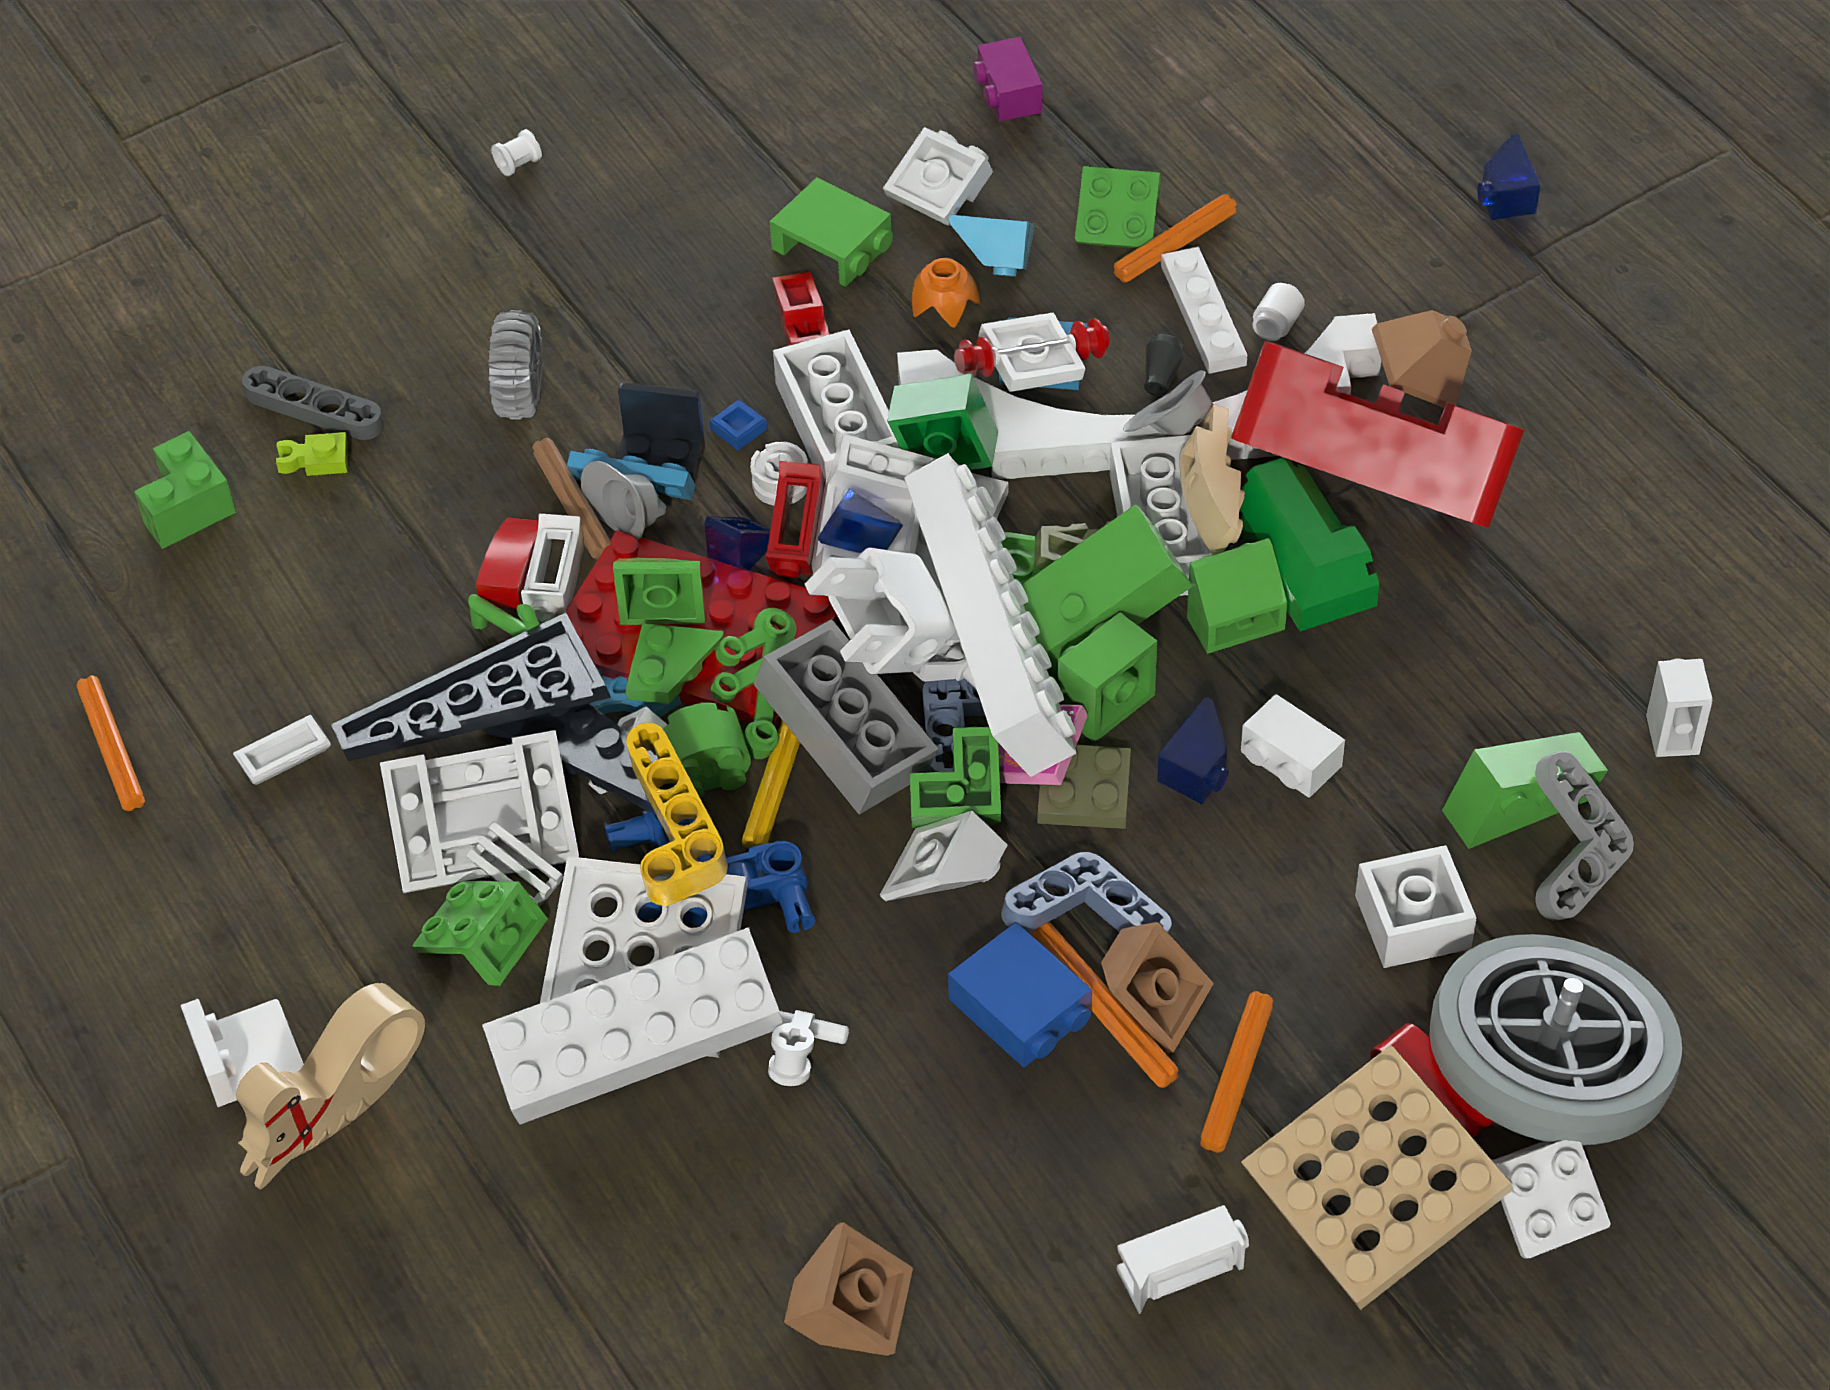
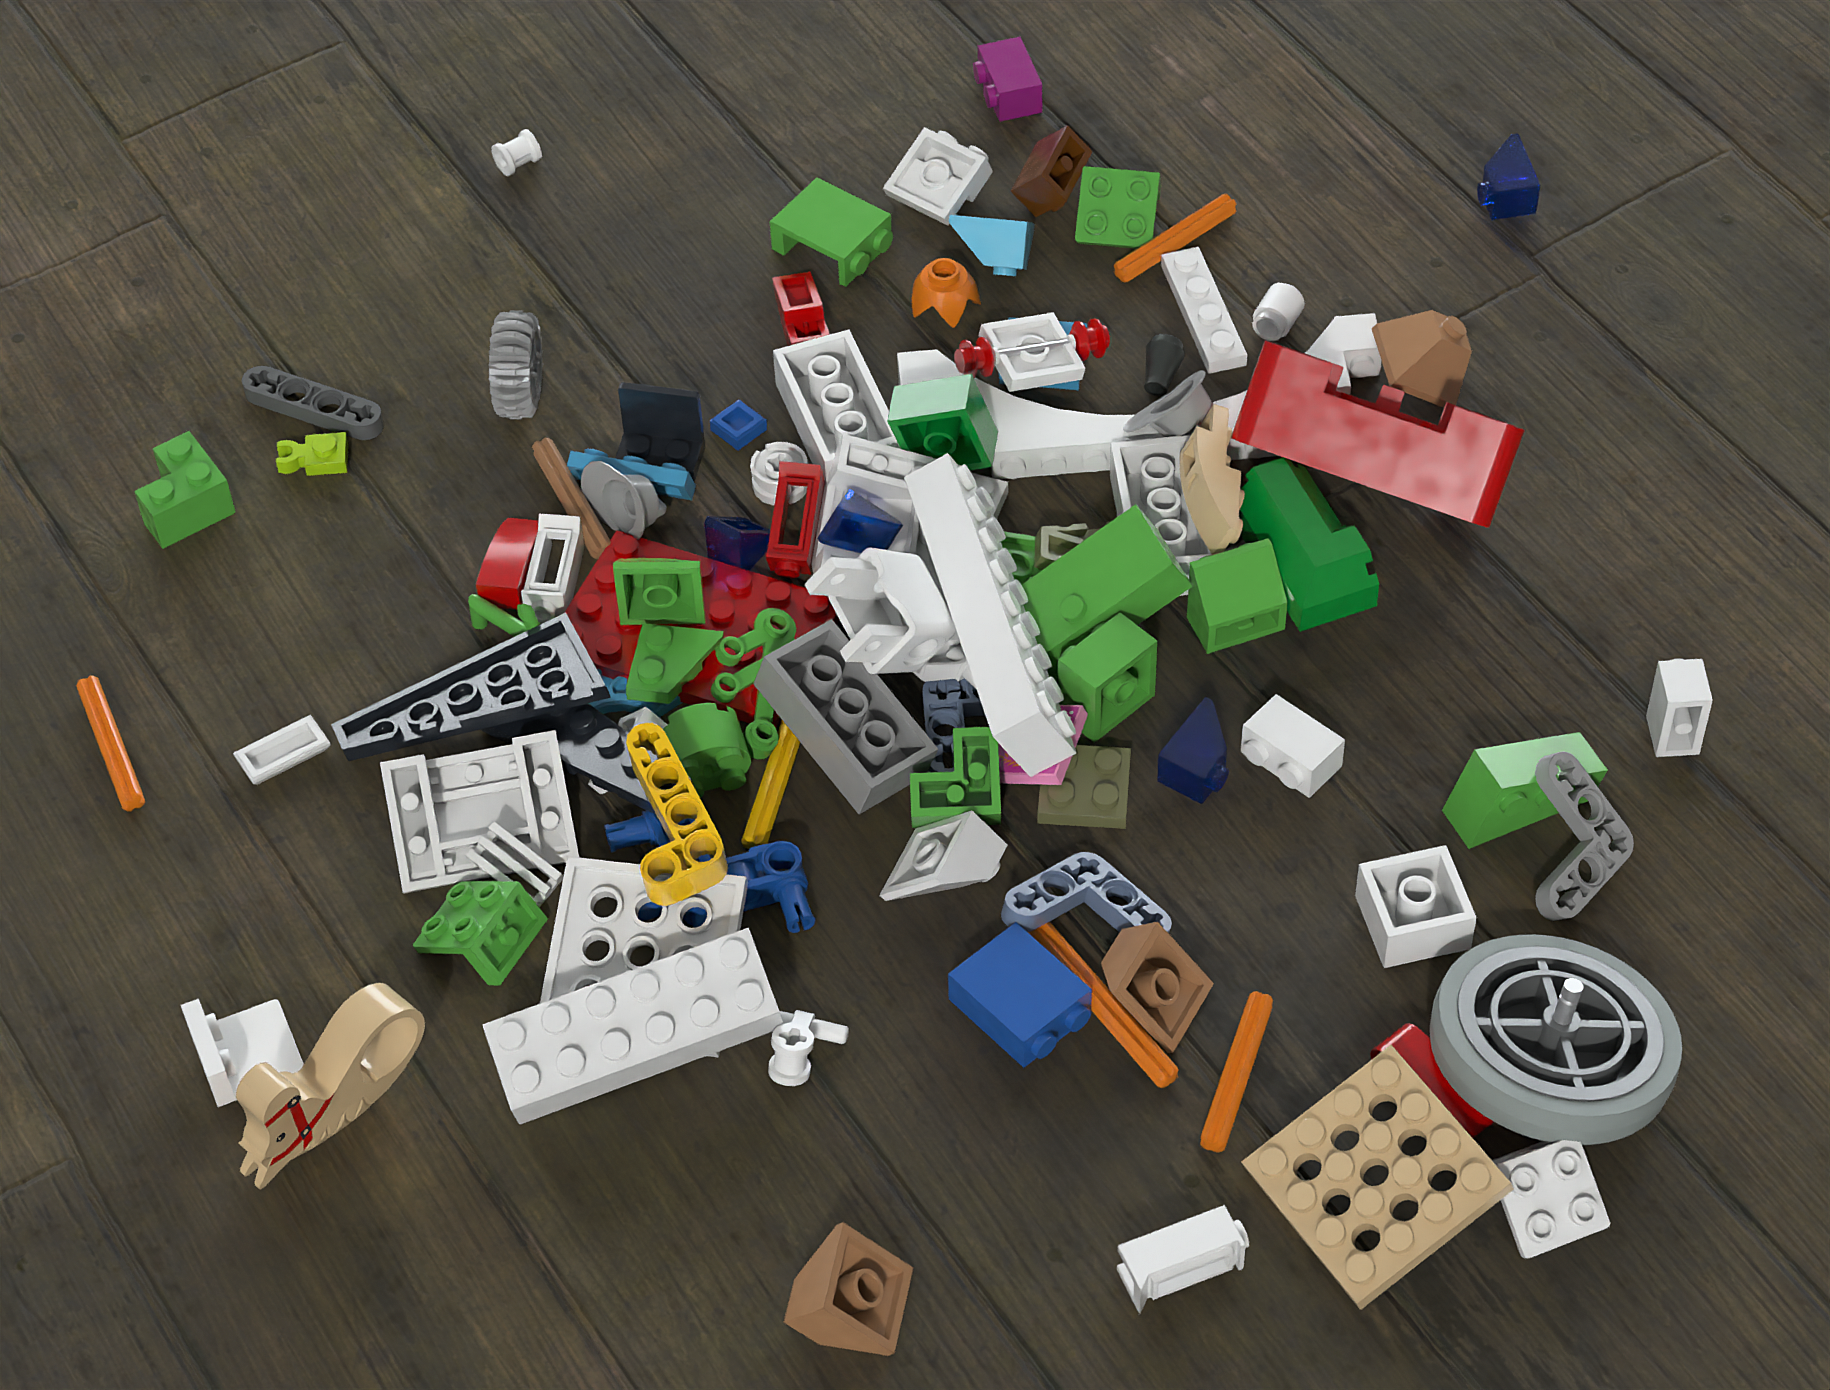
(1051, 171): none -> reddish brown brick

